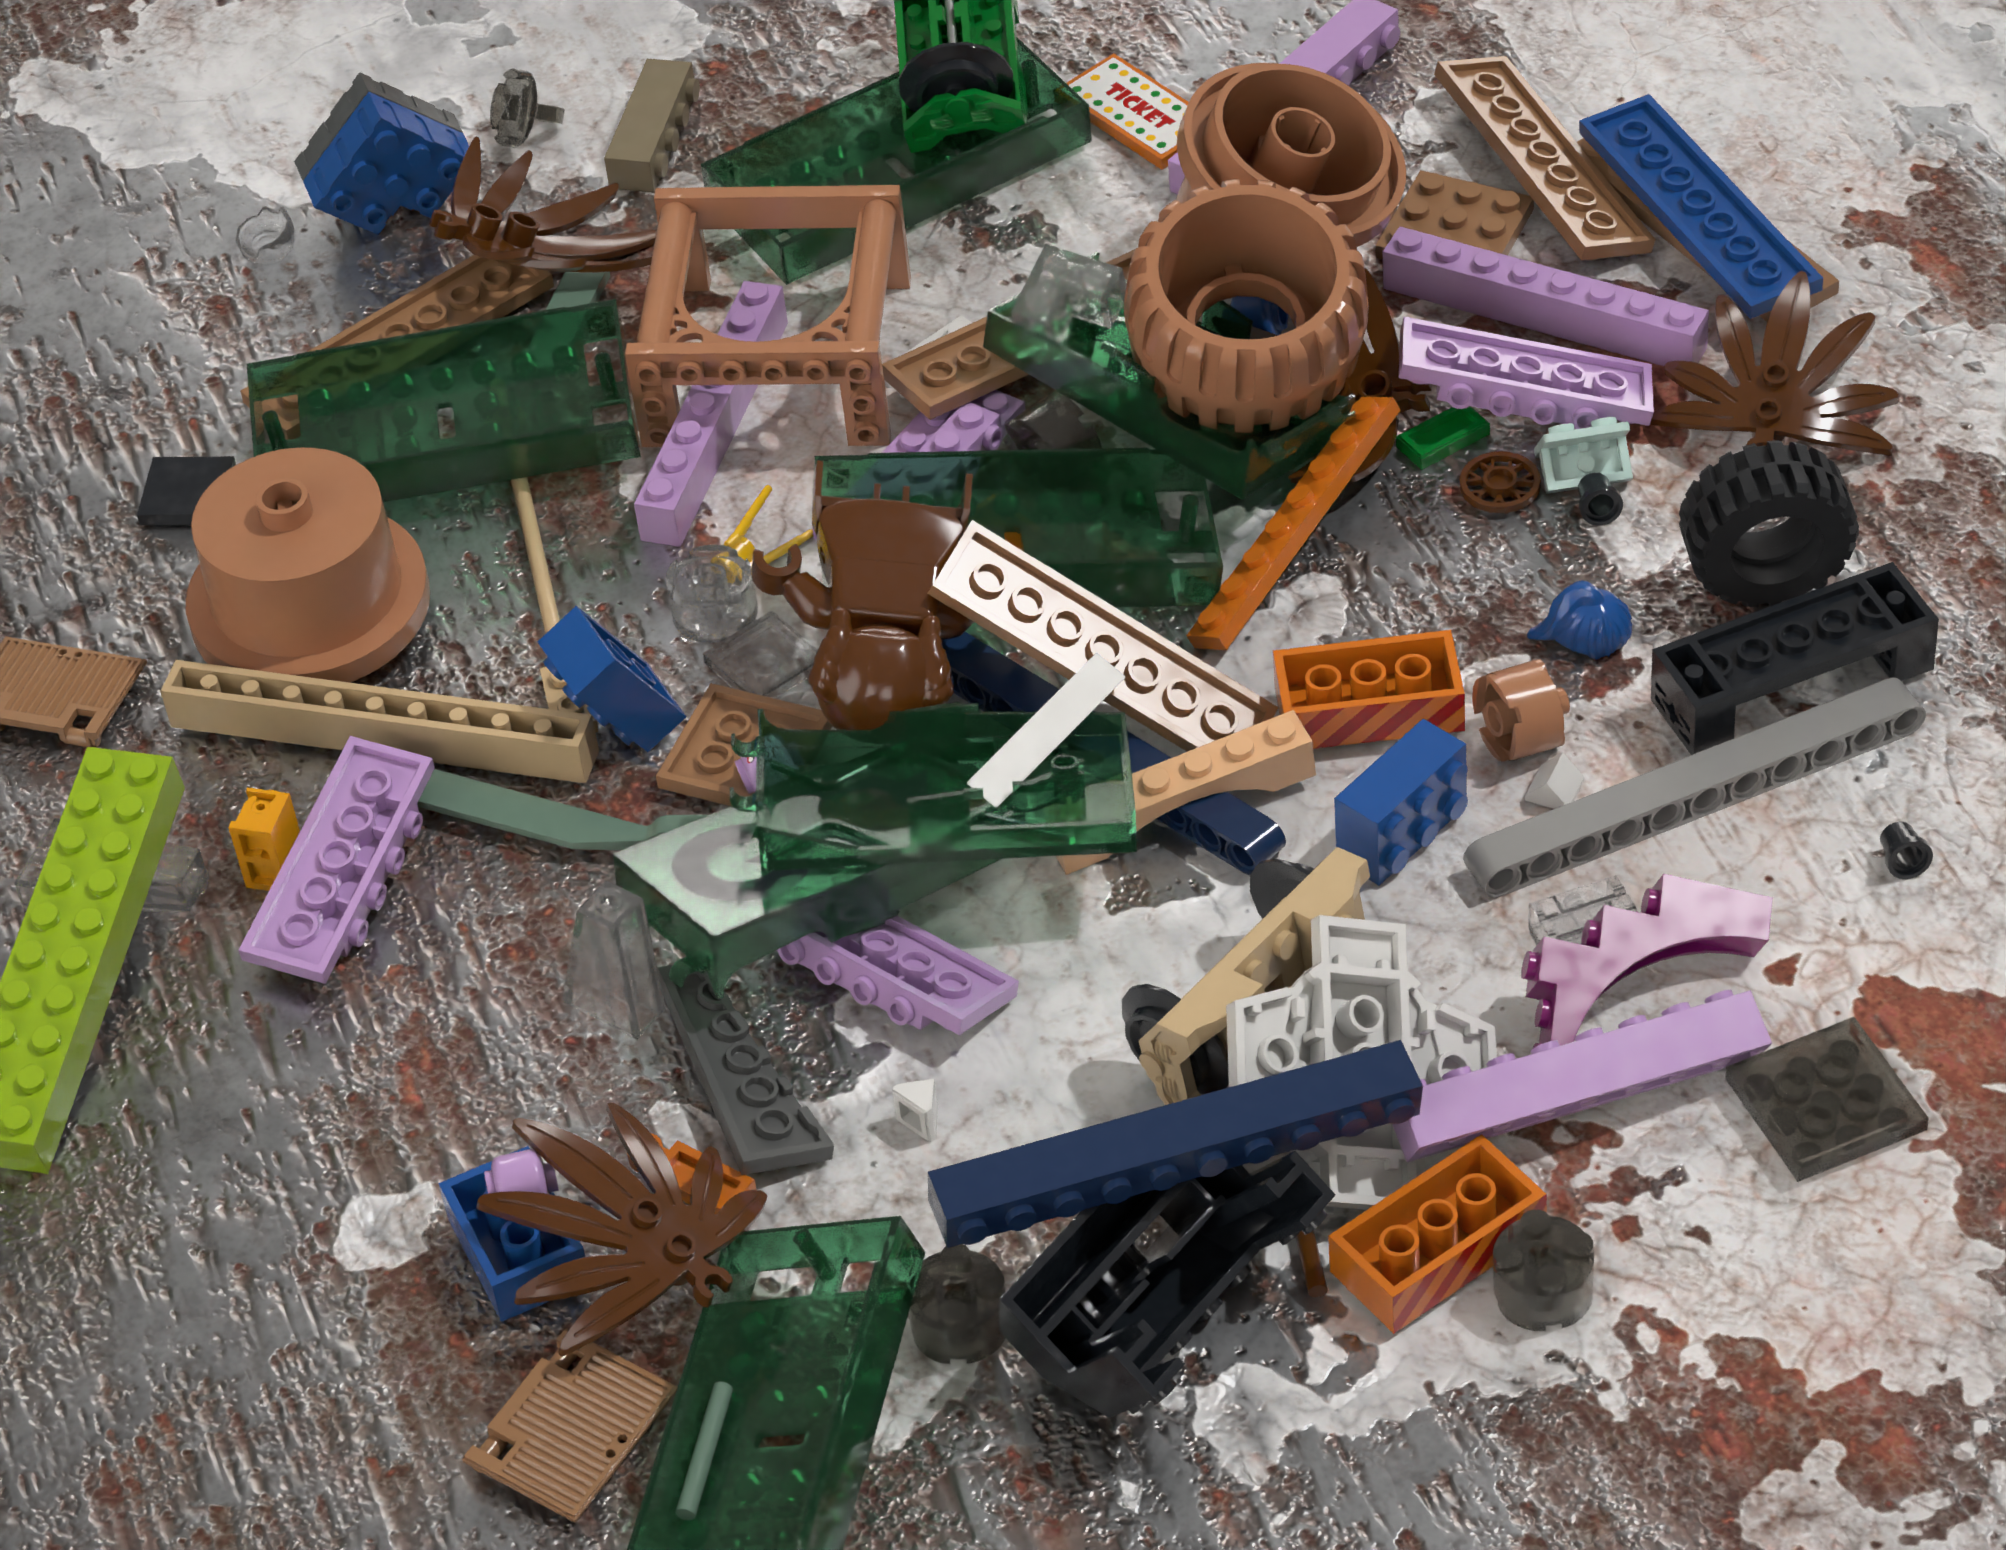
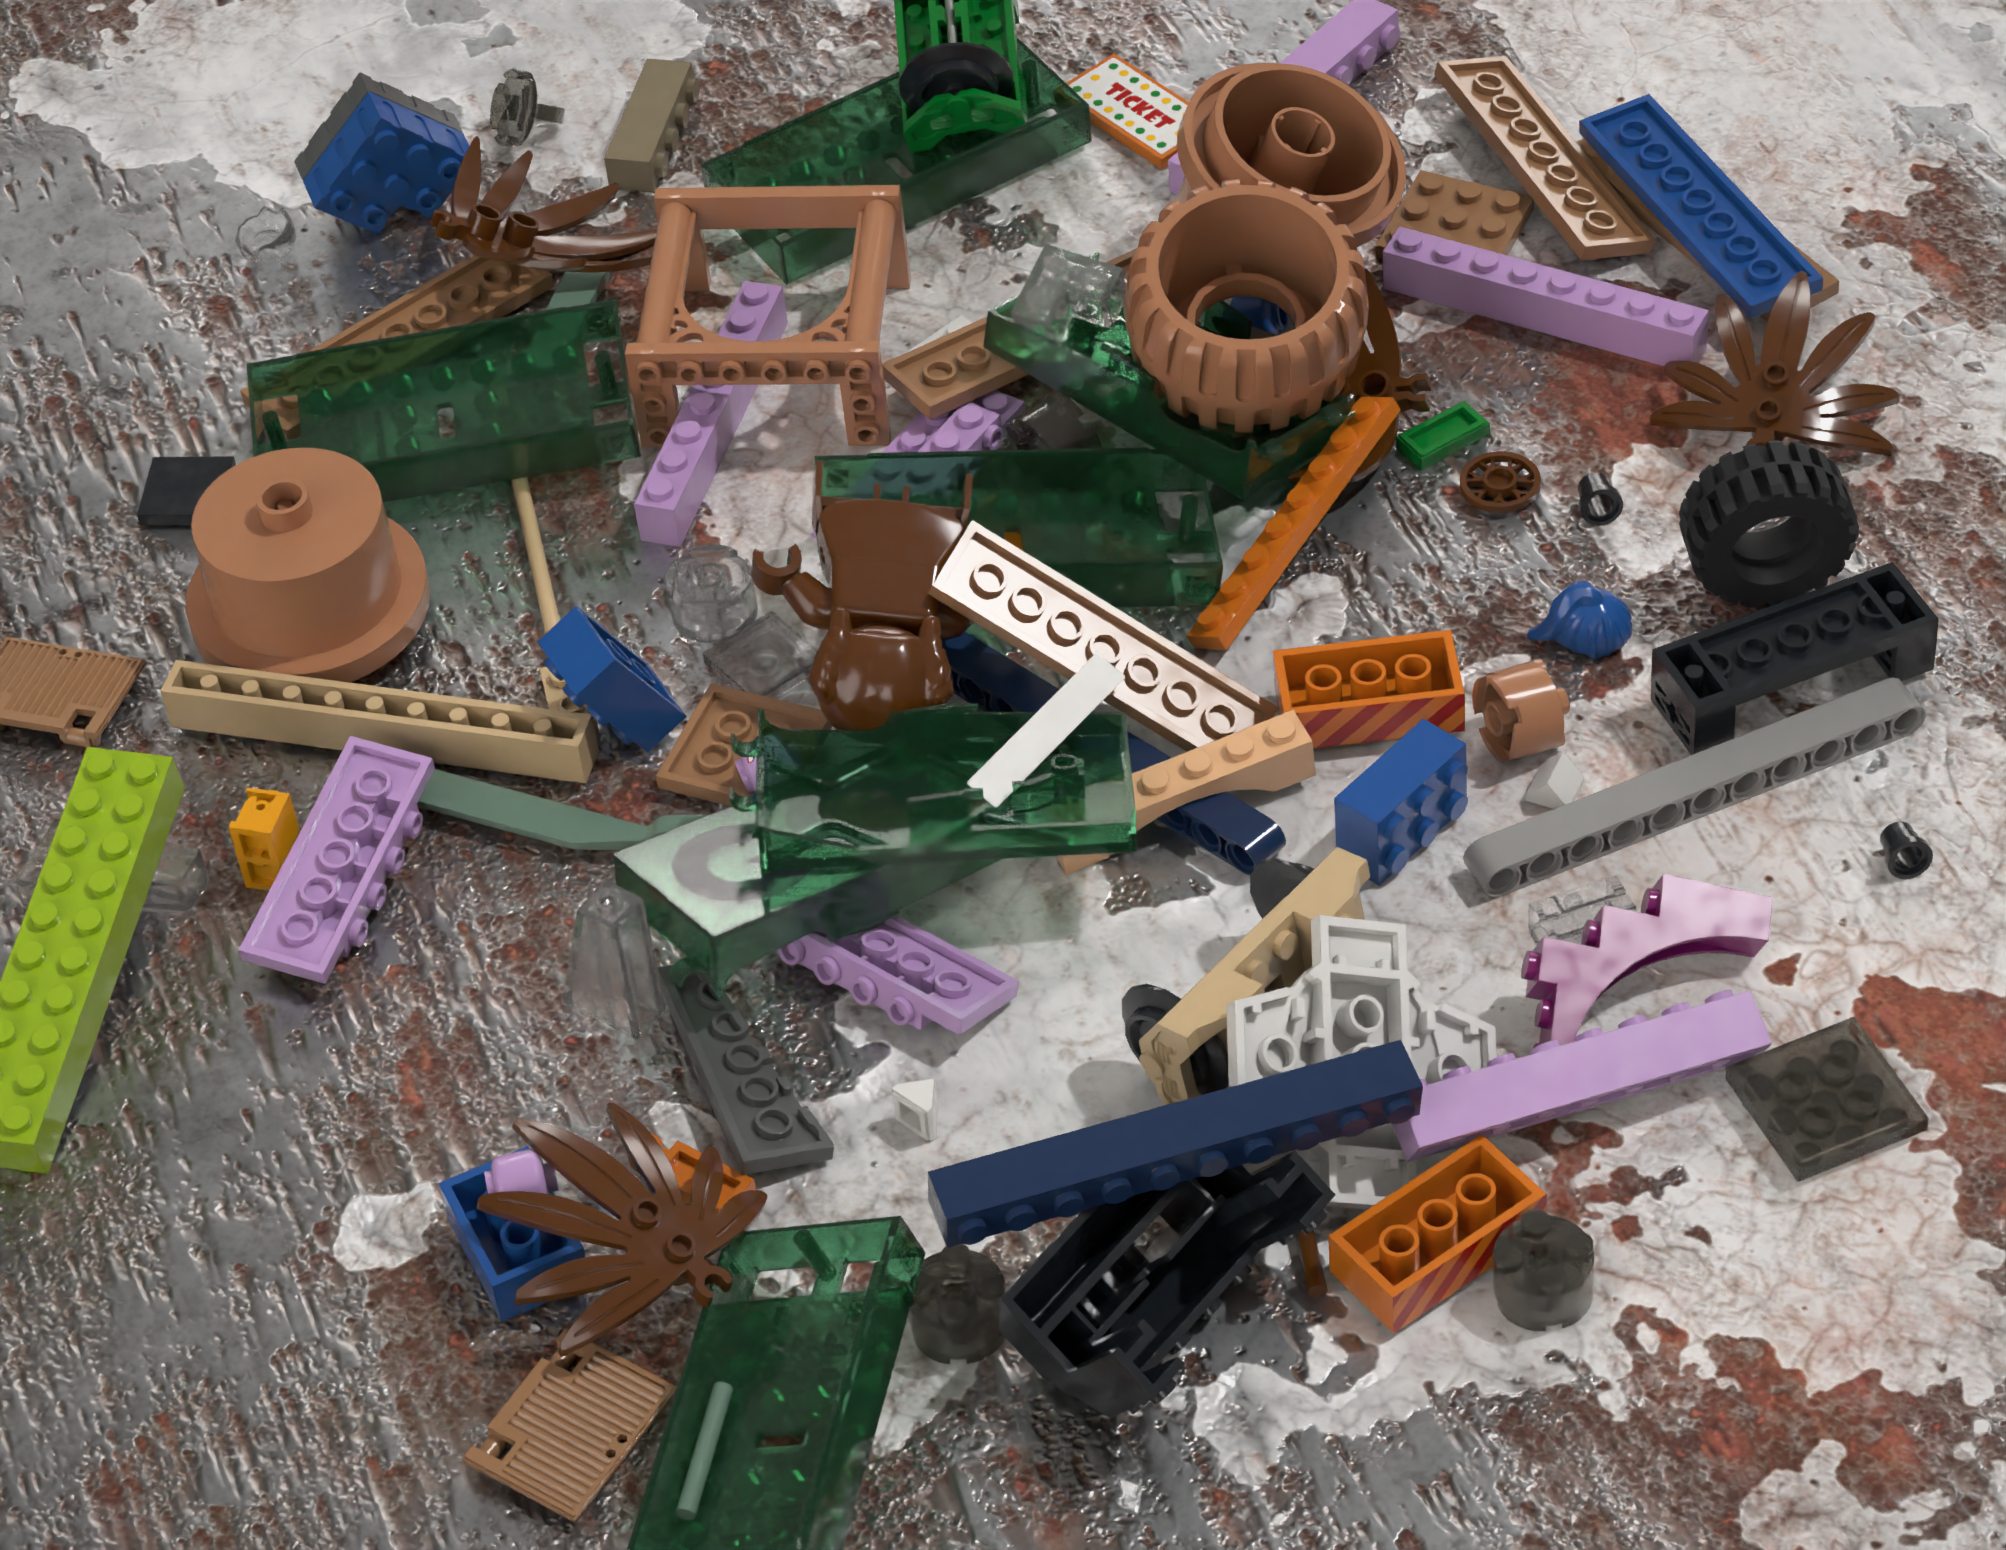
(745, 547): yellow plant -> none
(1524, 376): lavender plate -> none
(1573, 453): light aqua bracket -> none

